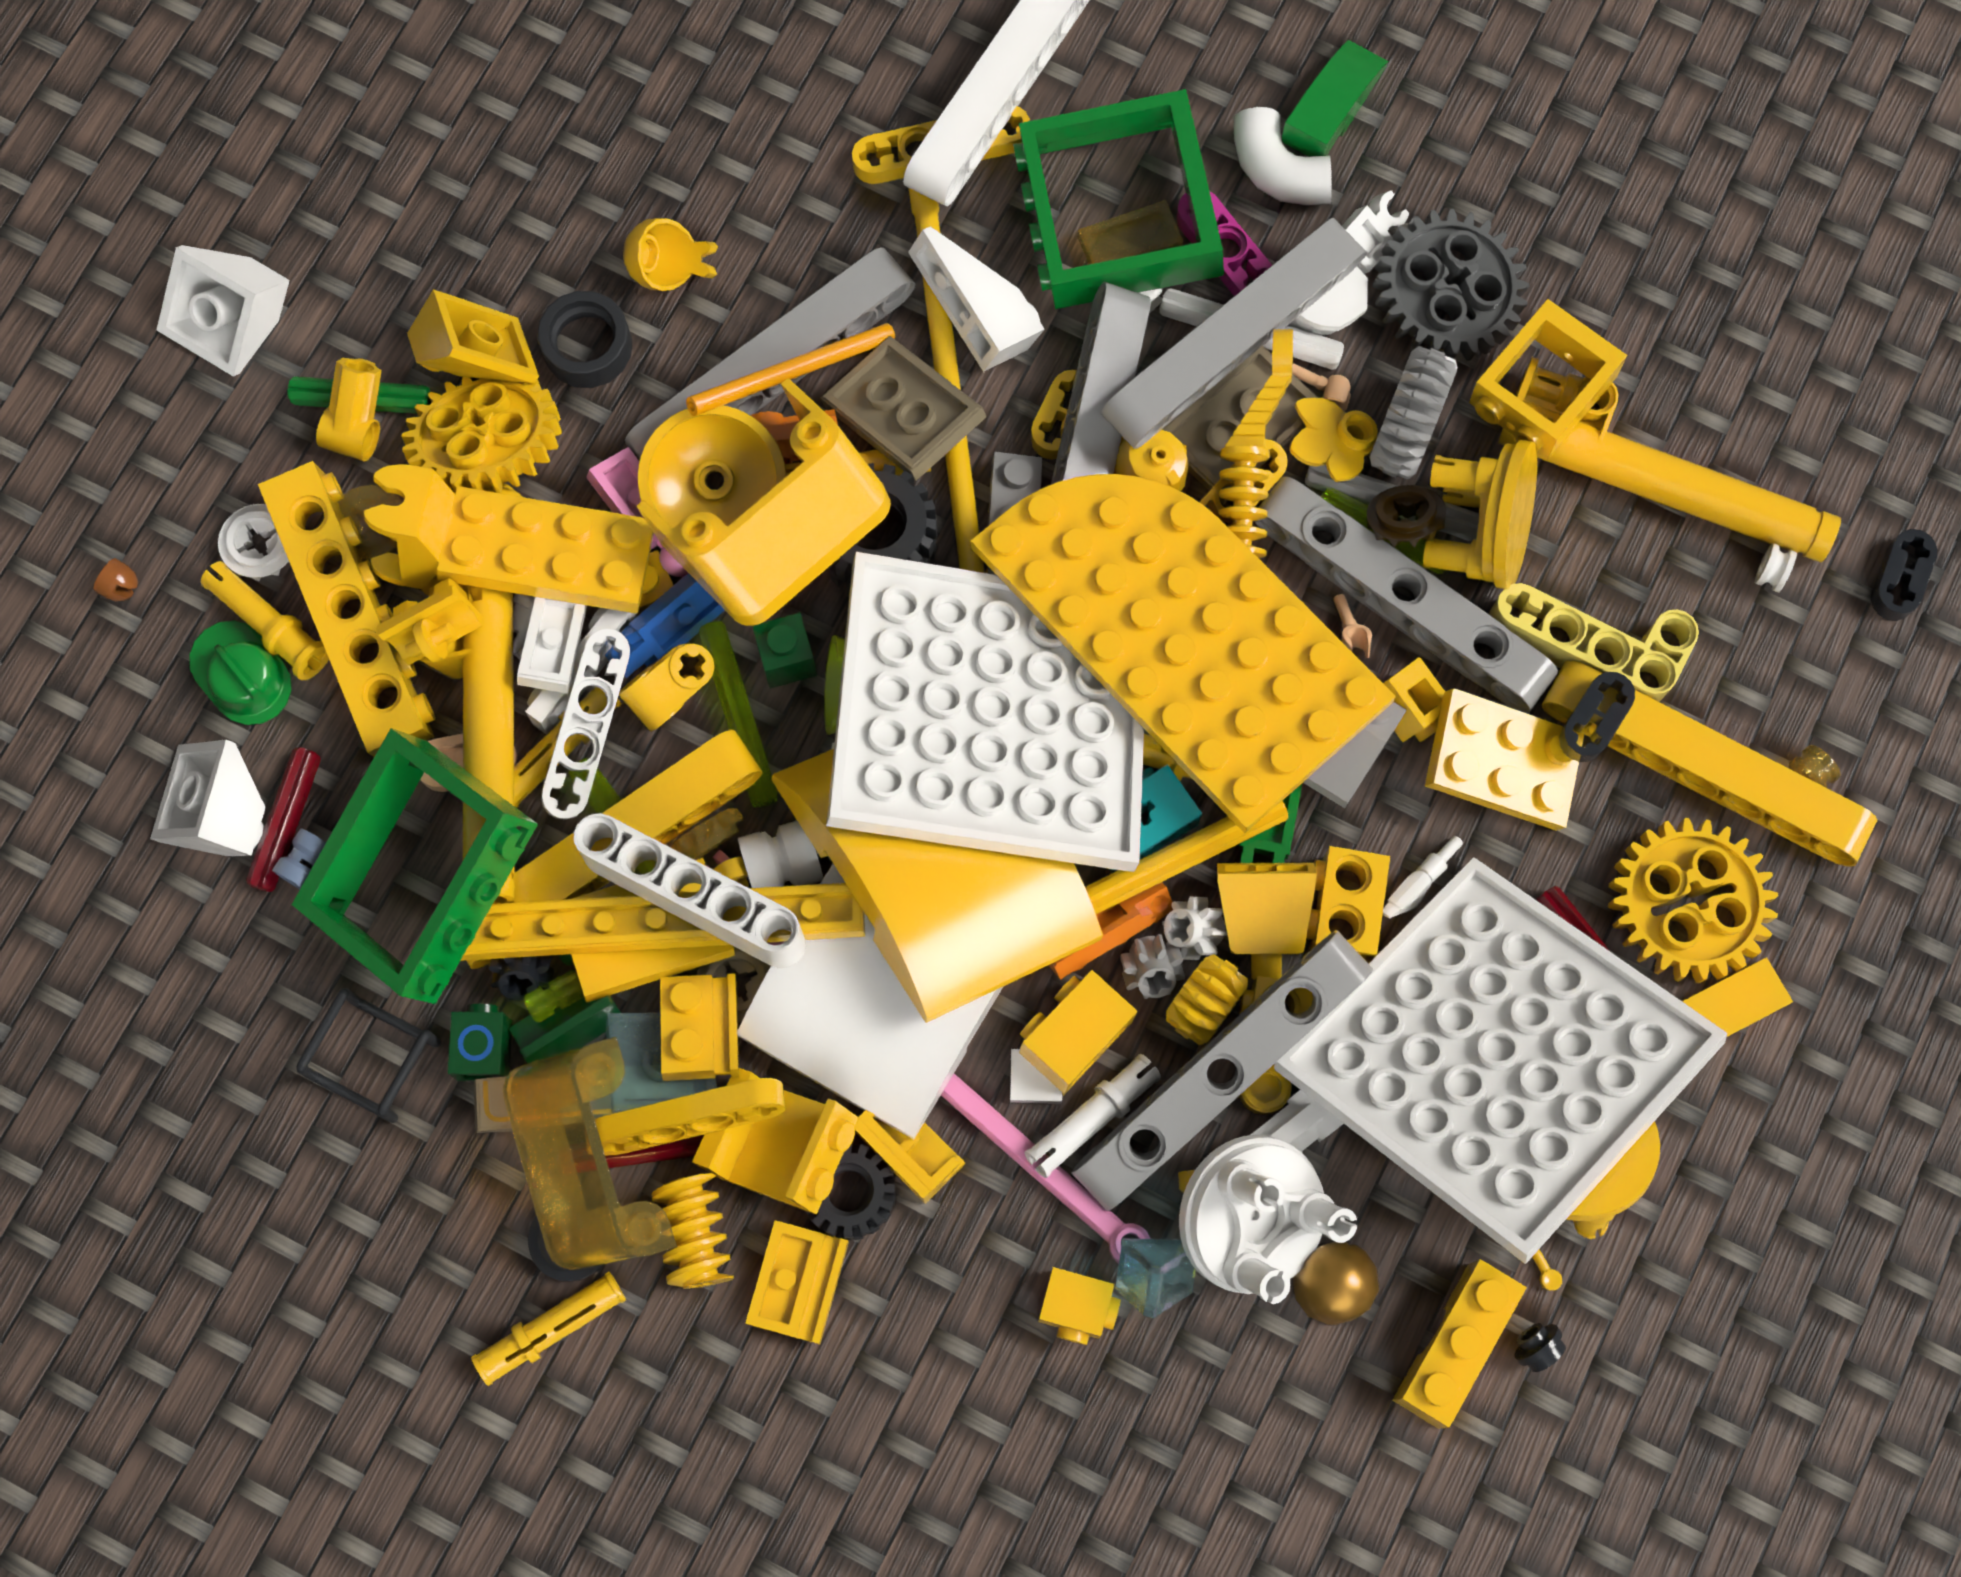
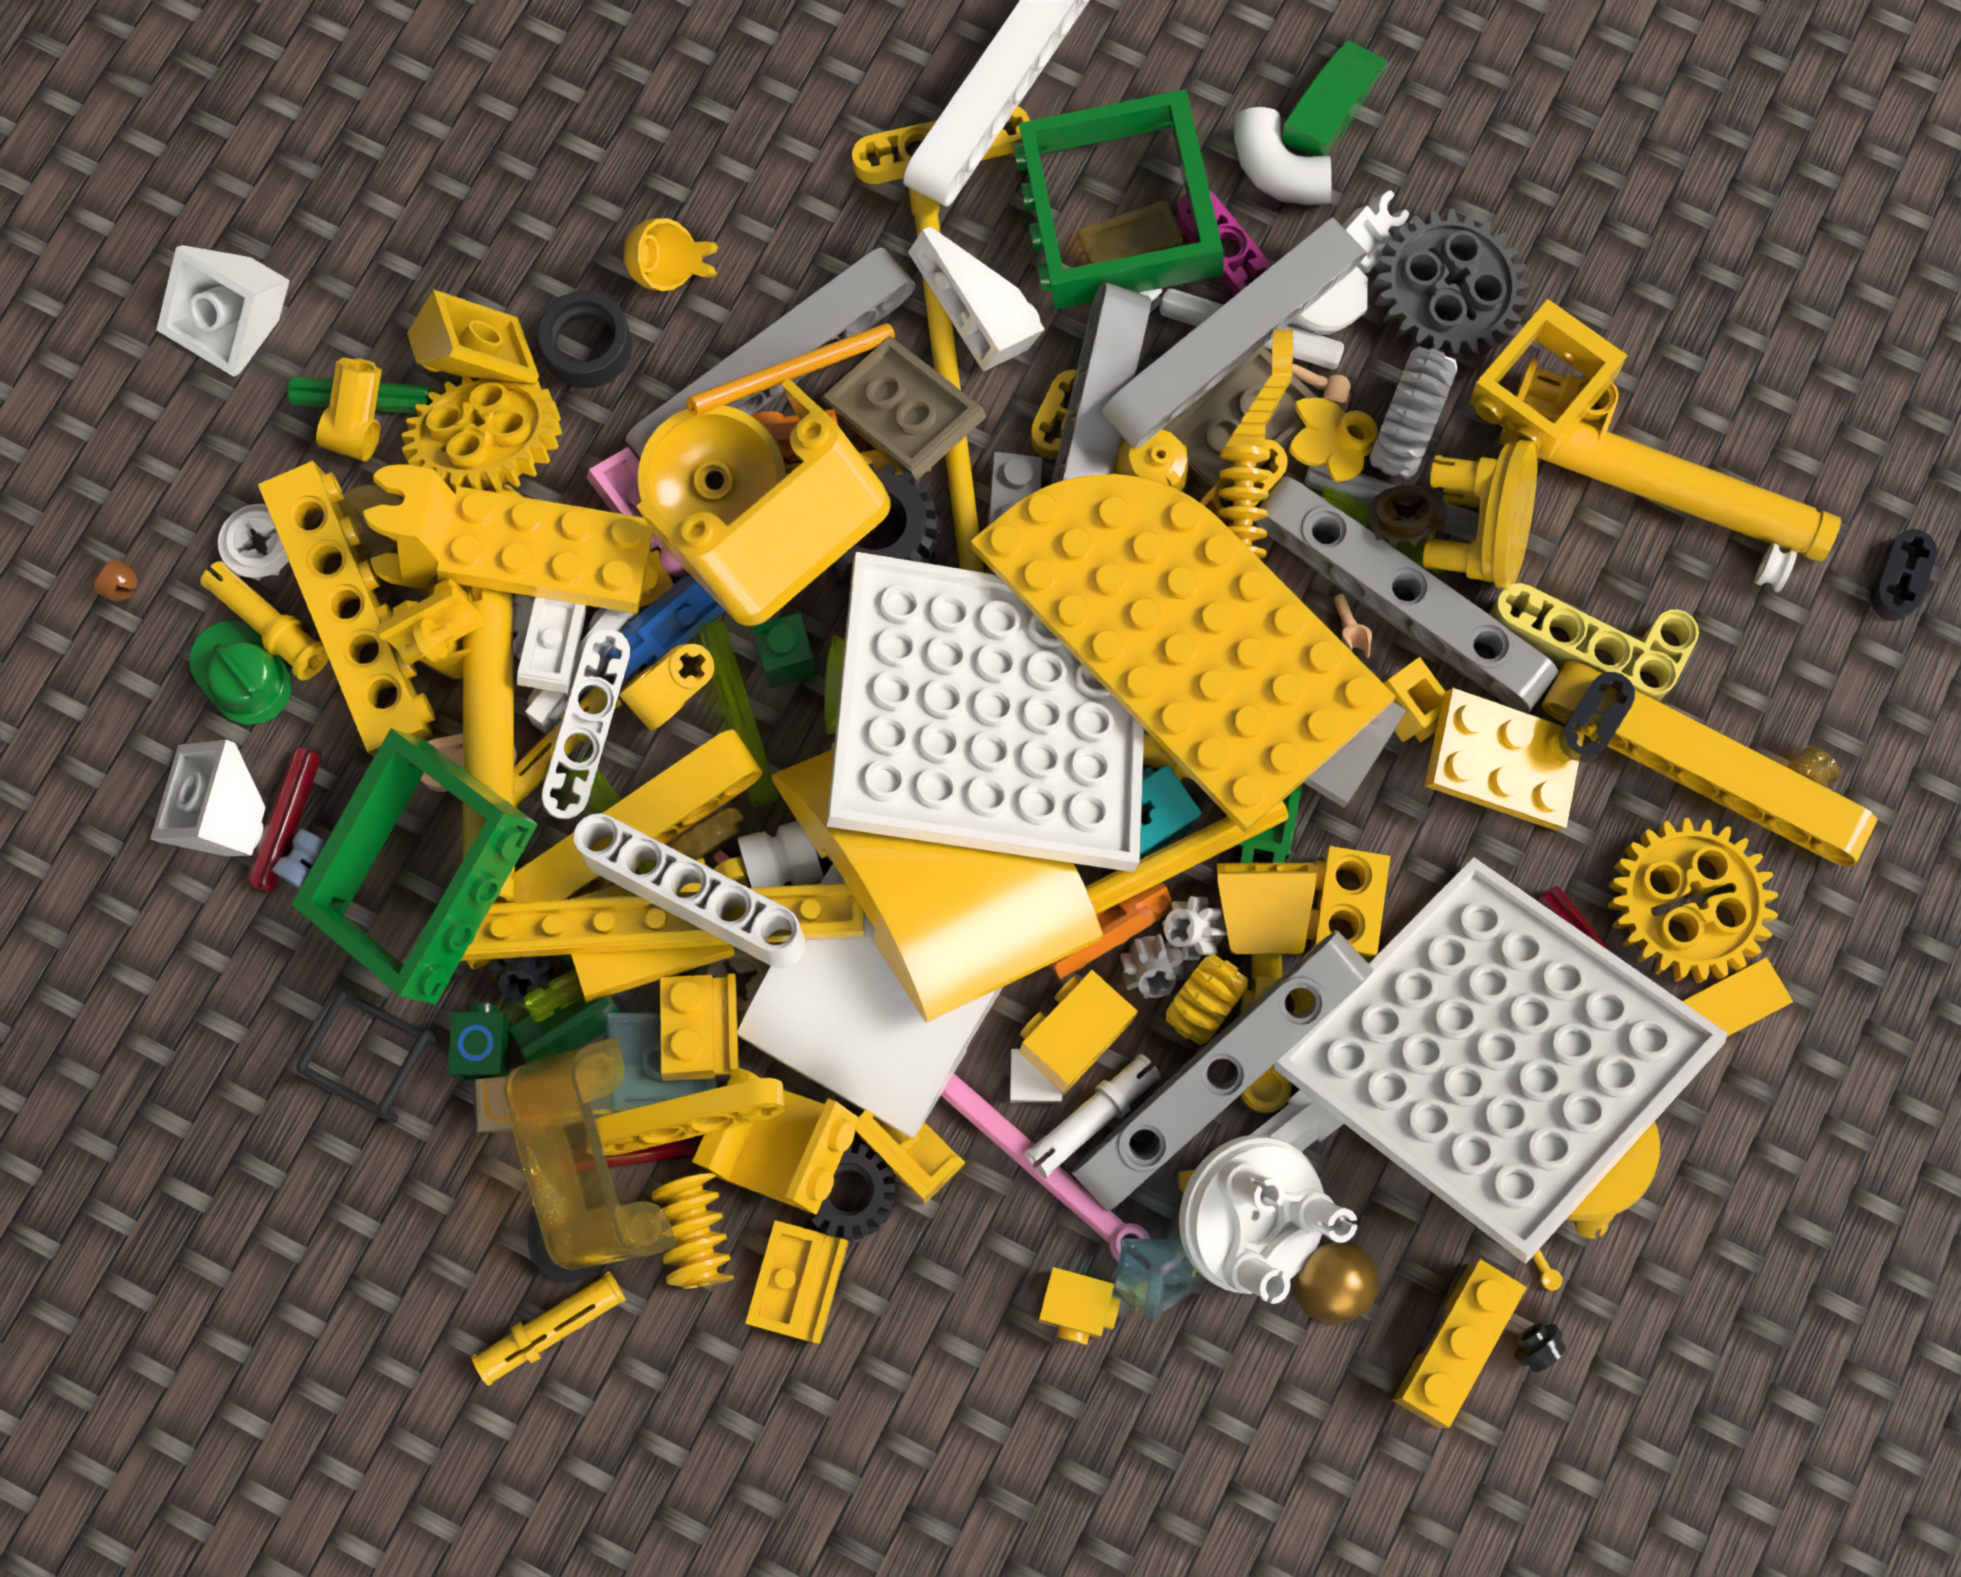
(1415, 886): white hand -> none

